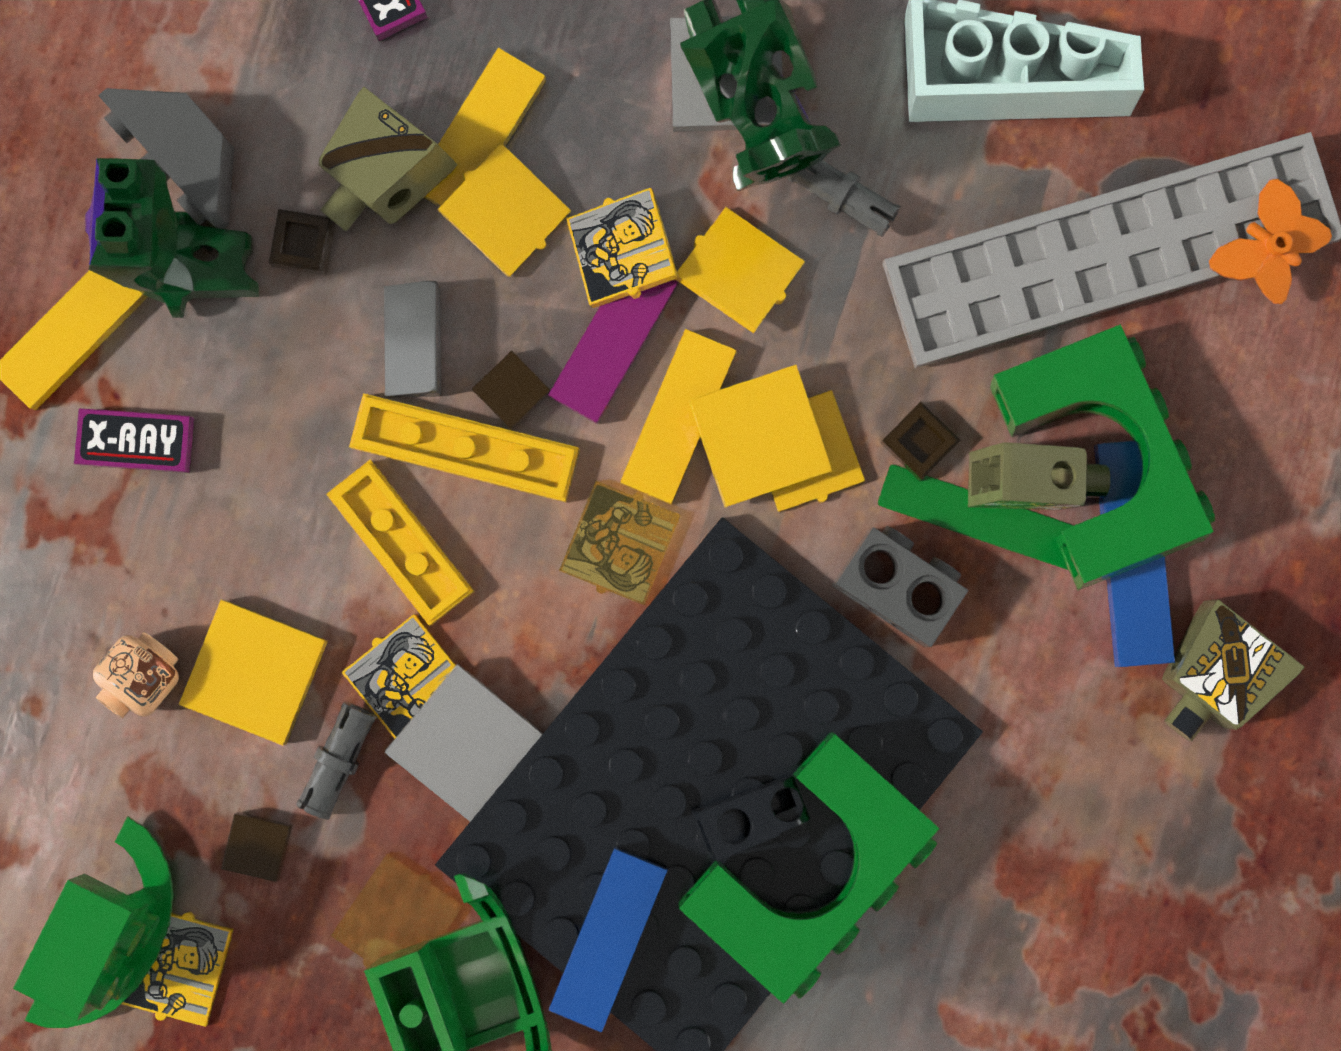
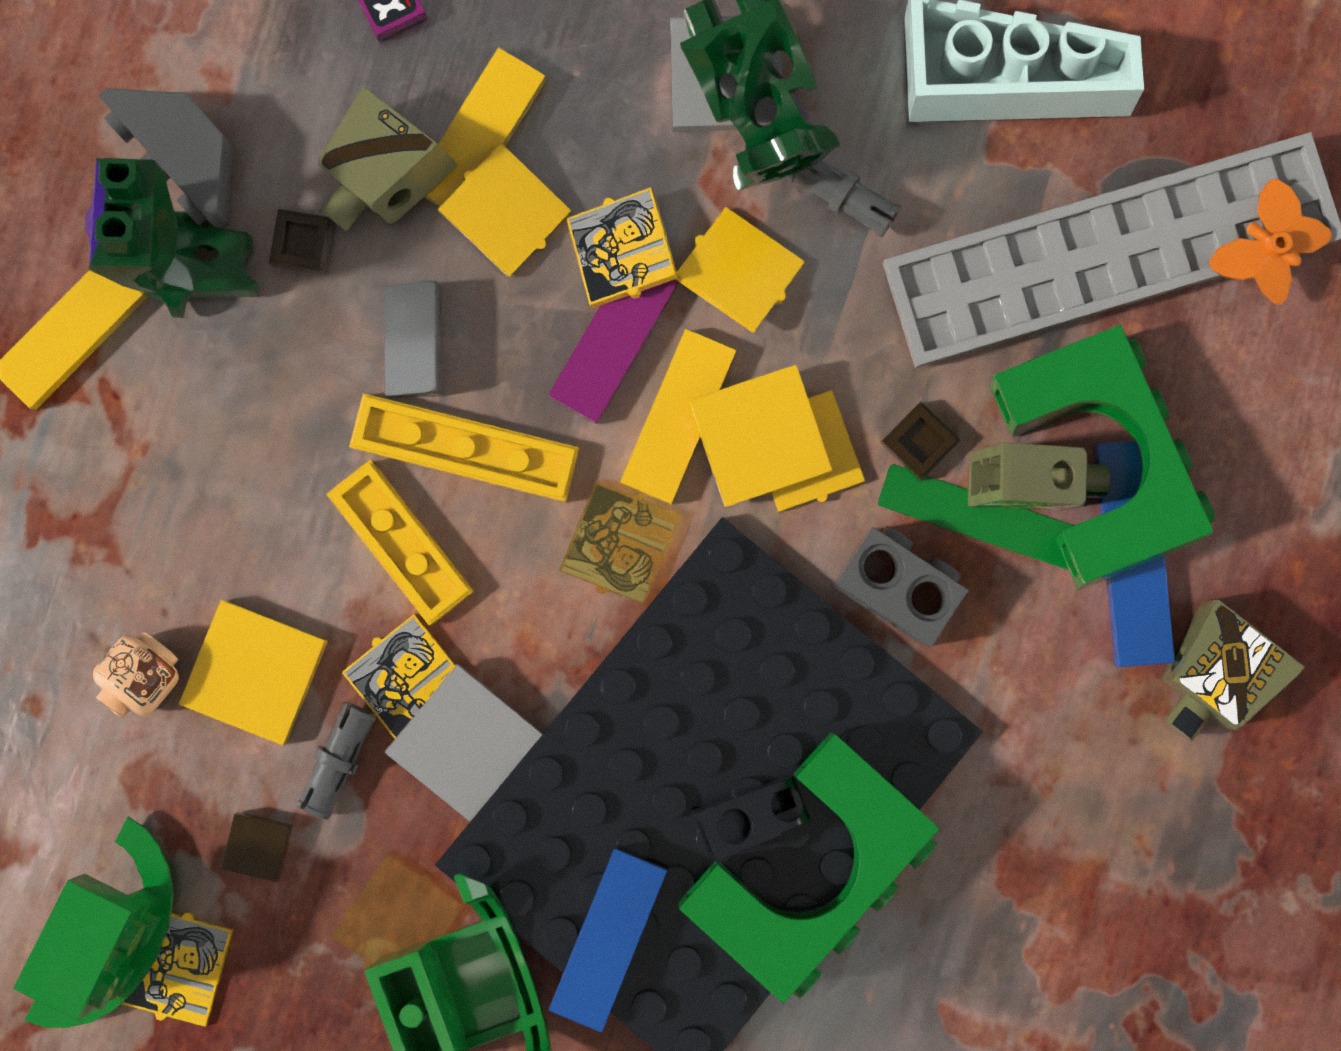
(134, 440): tile -> none
(511, 390): dark brown tile -> none

